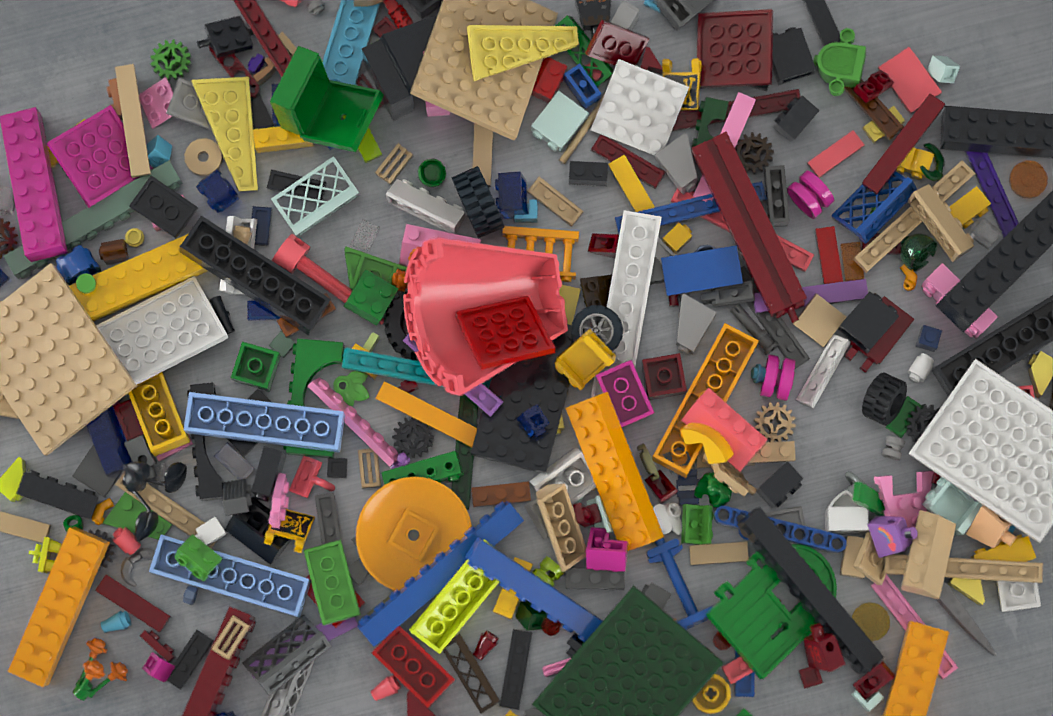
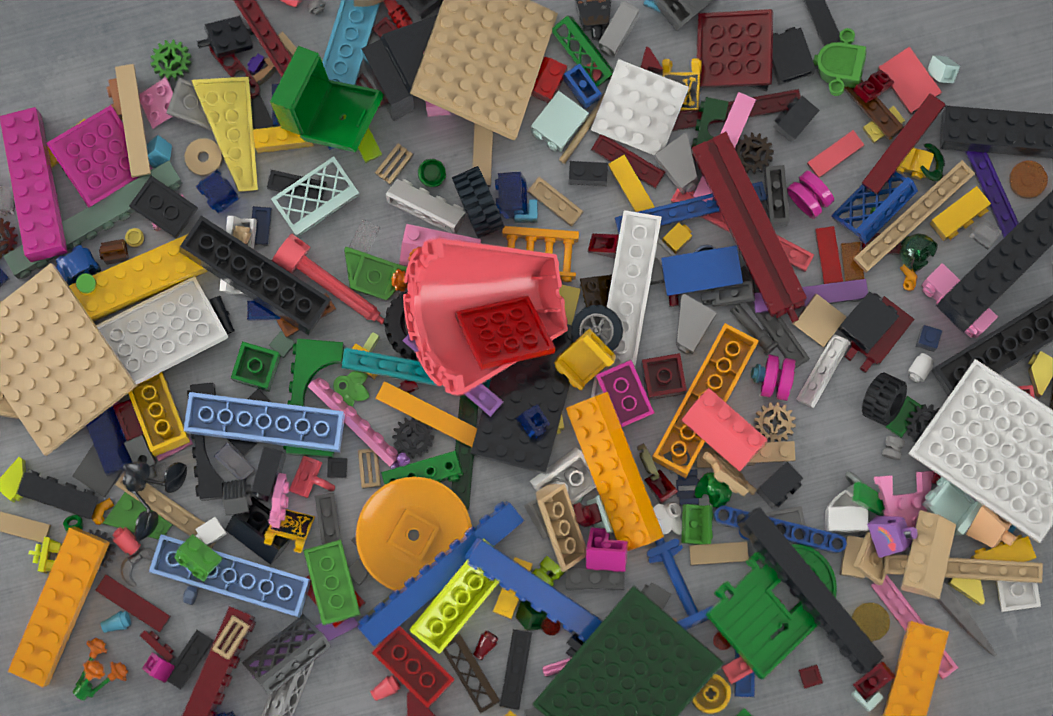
(370, 297): green brick -> none
(495, 494): dark orange plate -> none
(507, 47): light yellow wing -> none
(616, 43): tile -> none
(714, 444): yellow brick -> none
(822, 650): dark red torso -> none
(940, 222): tan slope -> none

